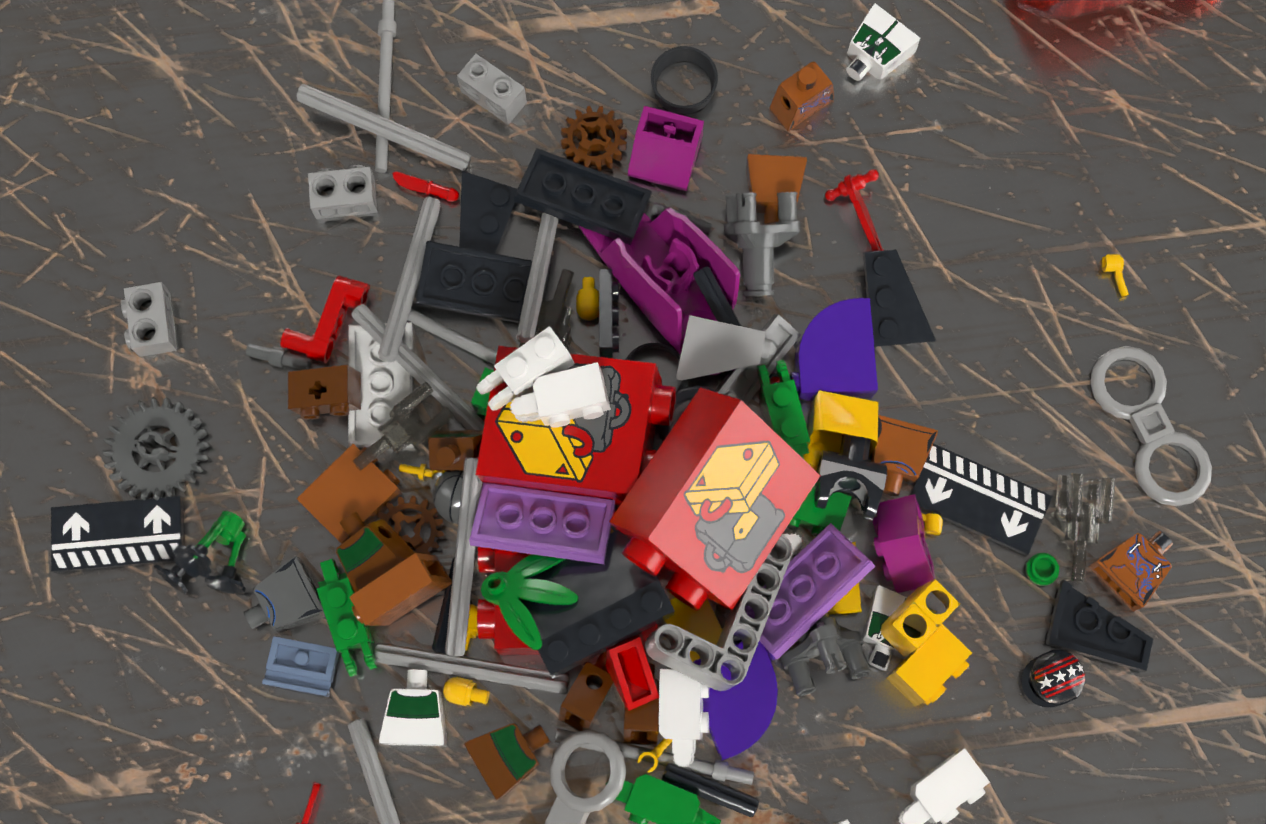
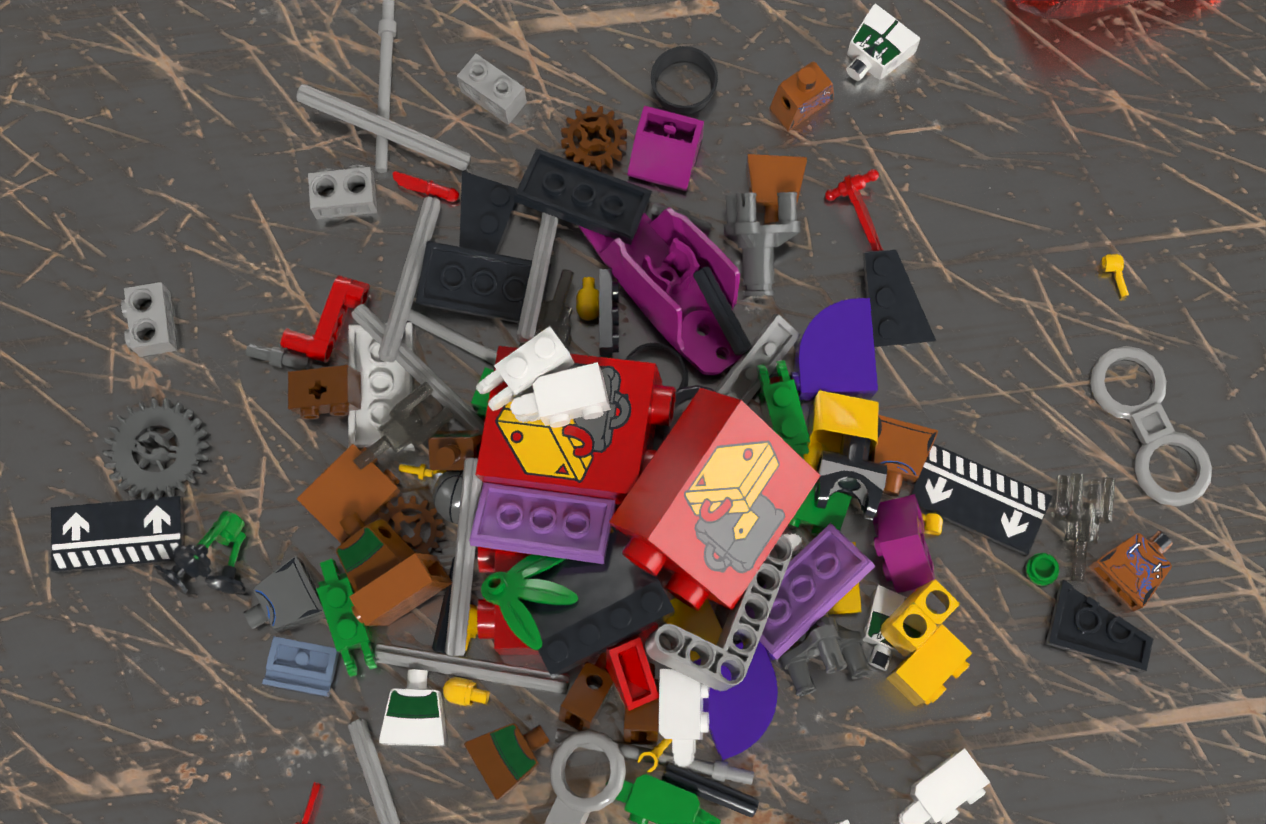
(719, 347): light grey slope -> none
(1055, 677): black helmet -> none

